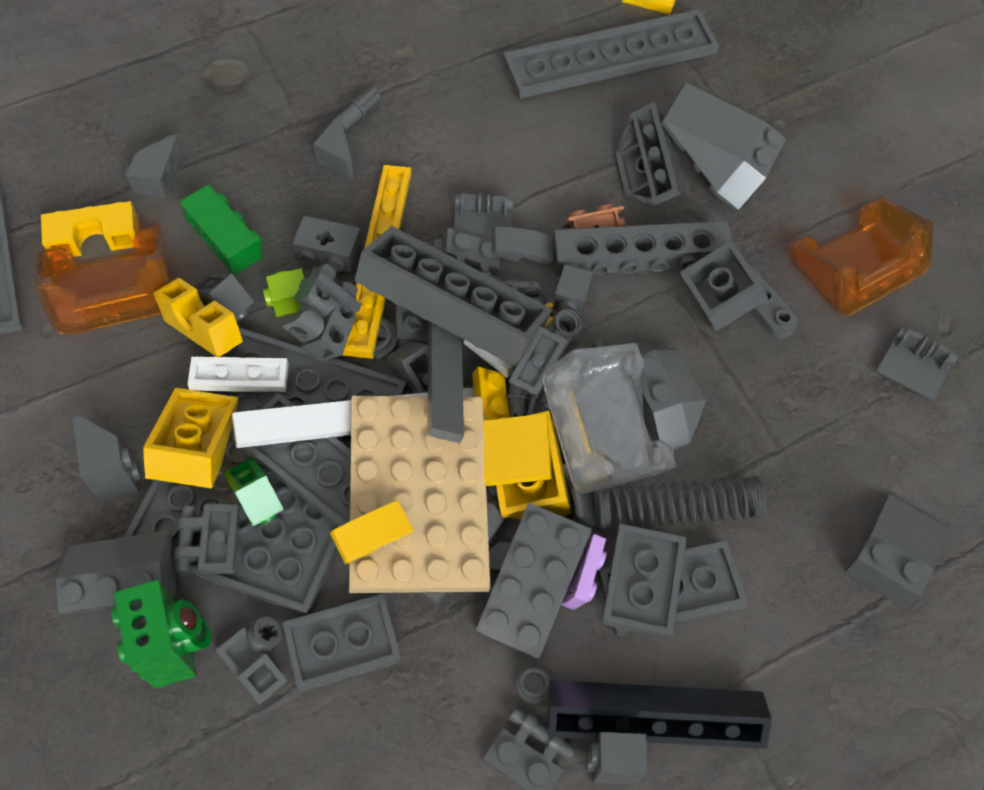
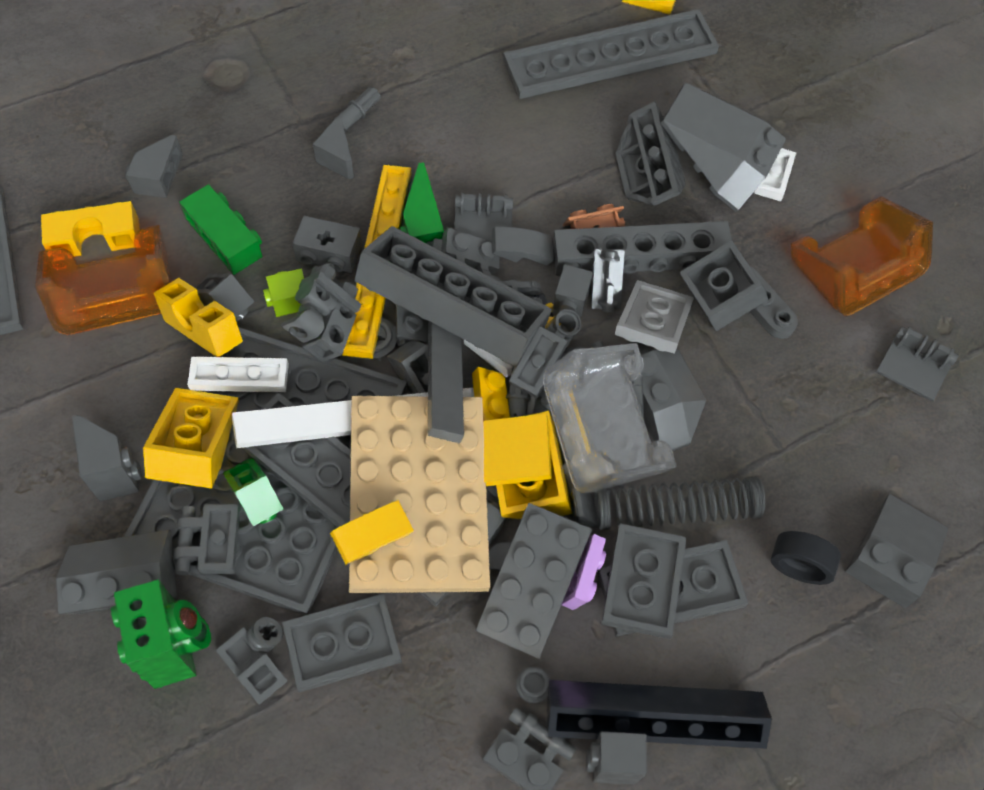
(421, 212): none -> green slope
(607, 279): none -> hinge
(654, 316): none -> light grey plate
(778, 176): none -> white plate
(806, 557): none -> black tyre

